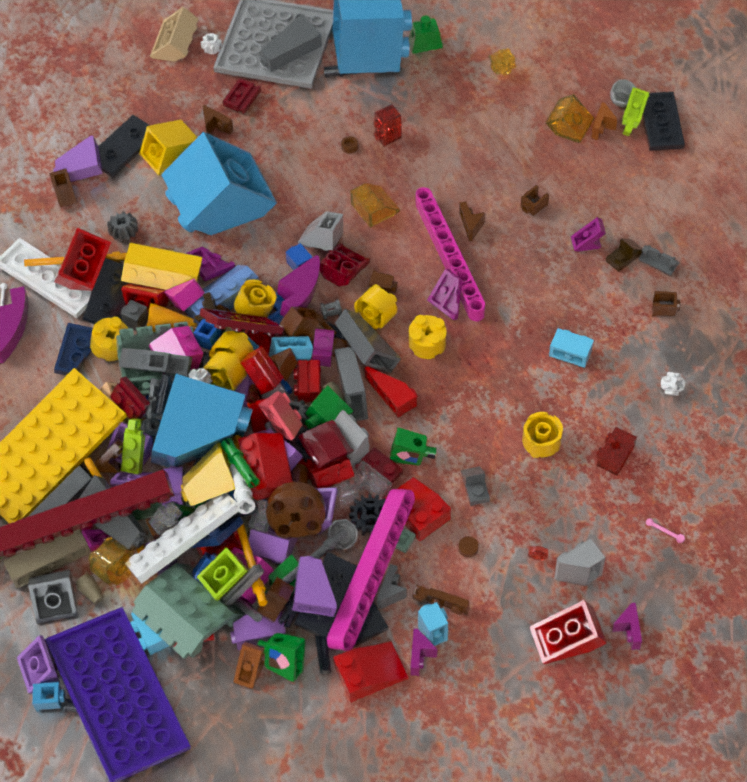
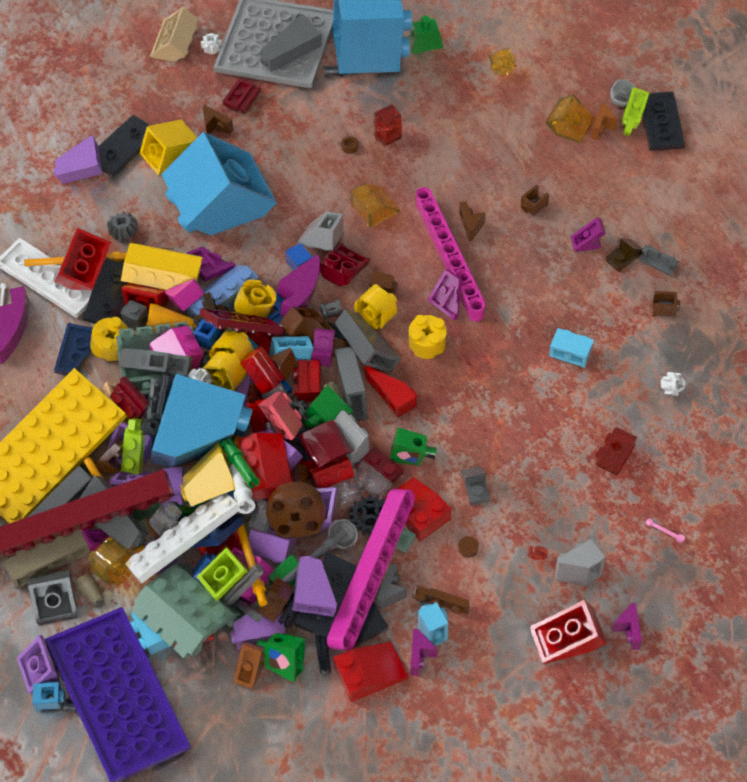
(63, 187): reddish brown slope -> none
(542, 435): yellow brick -> none

